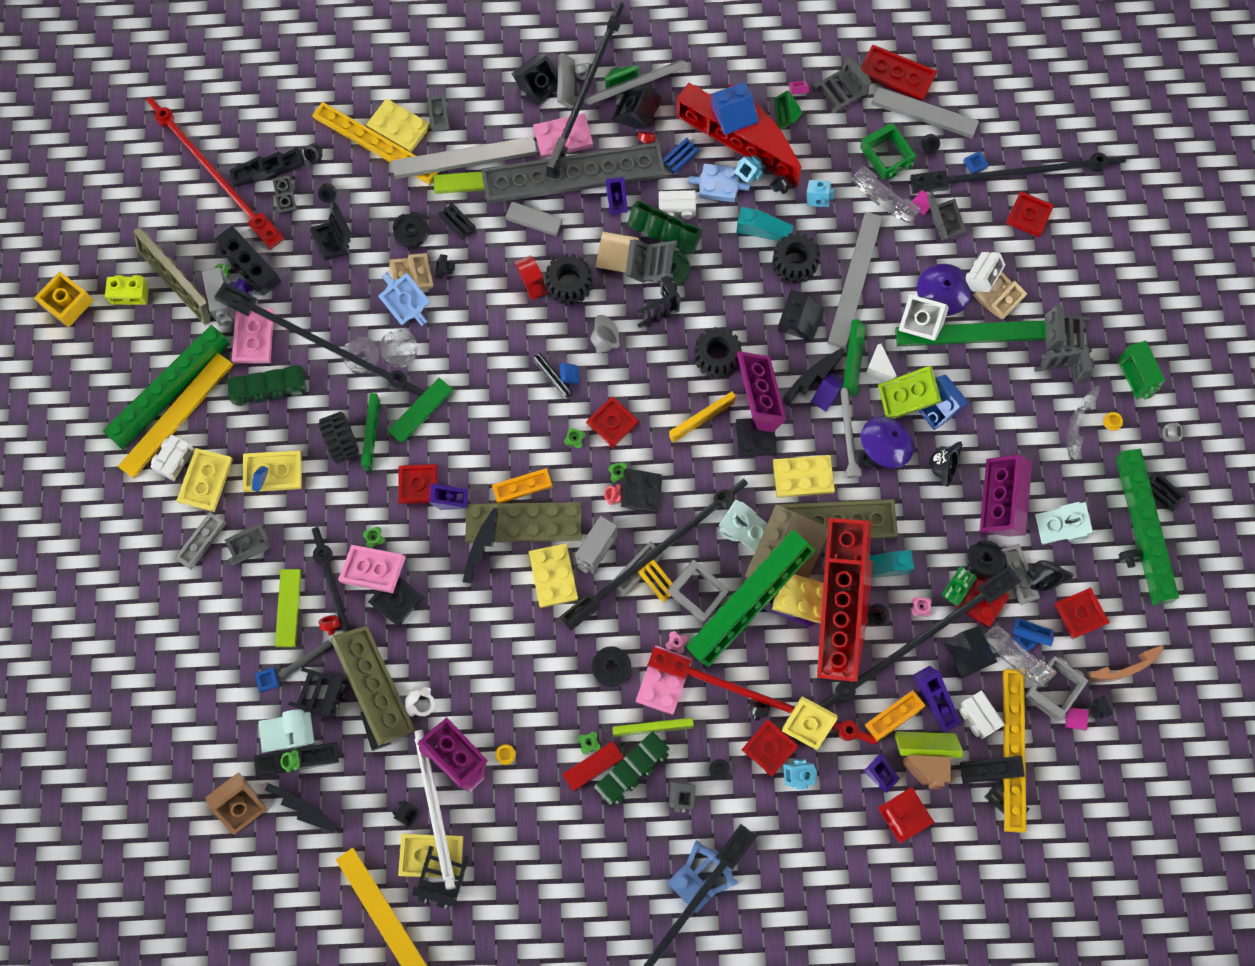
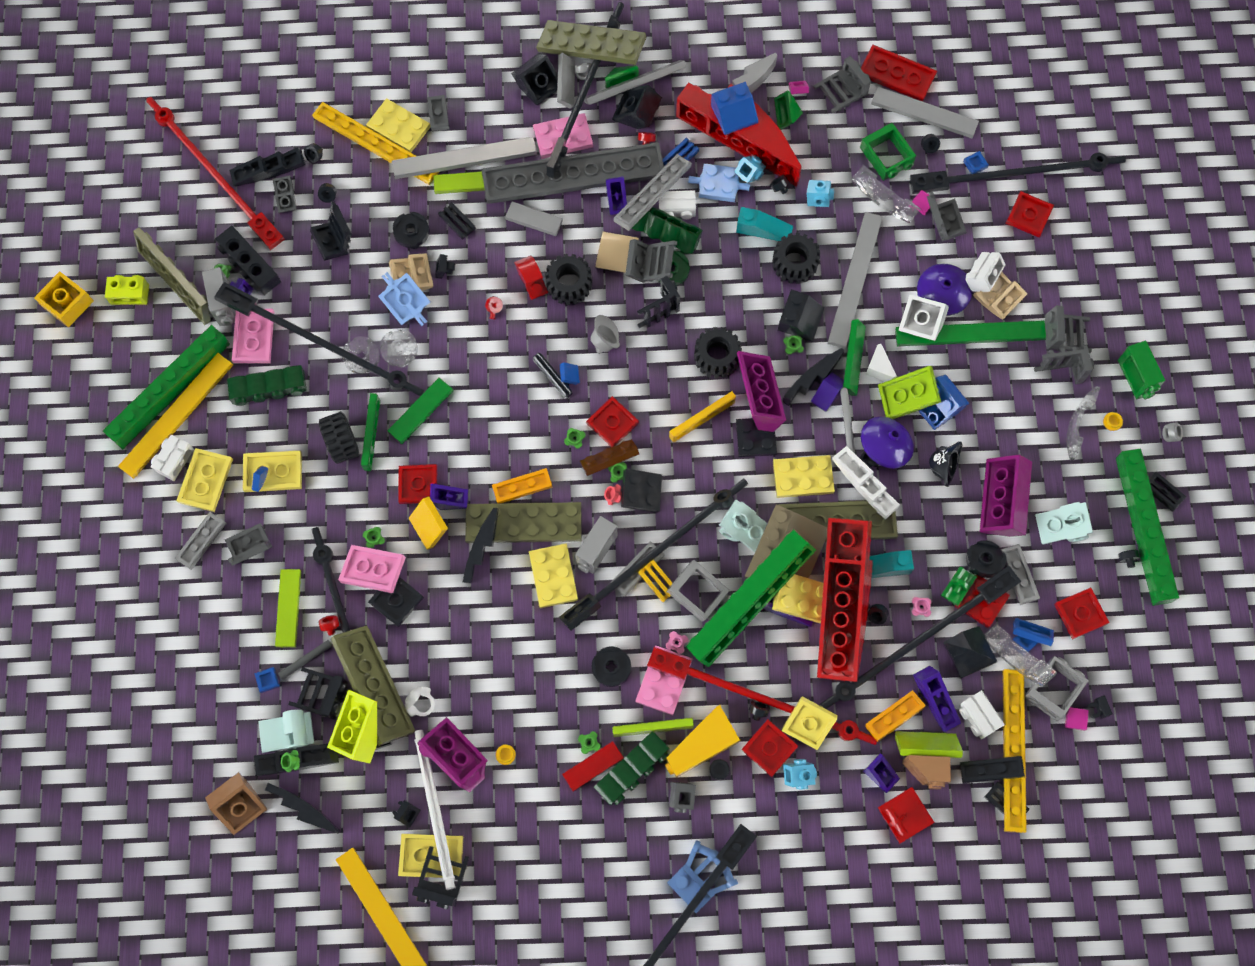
(356, 728): none -> neon yellow slope
(428, 523): none -> yellow tile
(493, 305): none -> piece
(591, 42): none -> olive plate
(609, 457): none -> reddish brown plate
(652, 192): none -> light grey tile
(703, 743): none -> yellow slope
(757, 72): none -> light grey slope
(797, 340): none -> bright green plate
(866, 484): none -> white slope
(1047, 575): black hat -> none
(1105, 675): nougat slope -> none

